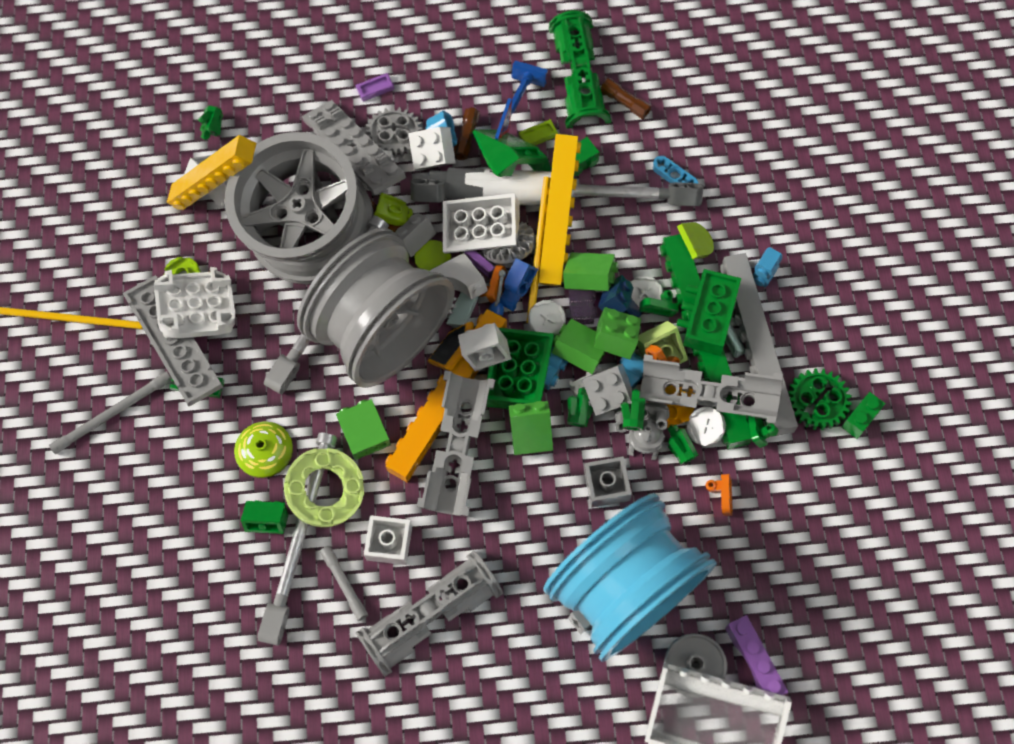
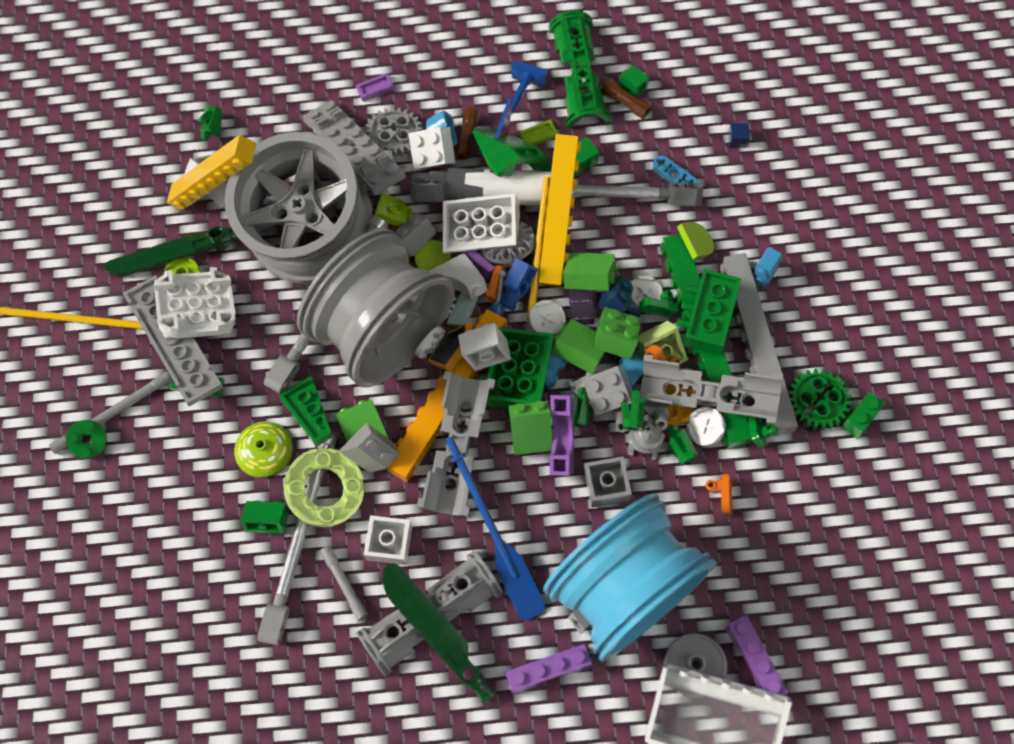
(98, 439): none -> green plate
(217, 238): none -> dark green piece
(306, 408): none -> green wing
(370, 449): none -> light grey slope
(430, 342): none -> white tile
(433, 627): none -> dark green piece
(509, 563): none -> blue piece
(548, 668): none -> medium lavender arch
(563, 435): none -> medium lavender arch
(634, 81): none -> green brick
(734, 342): light aqua slope -> none
(738, 134): none -> dark blue piece

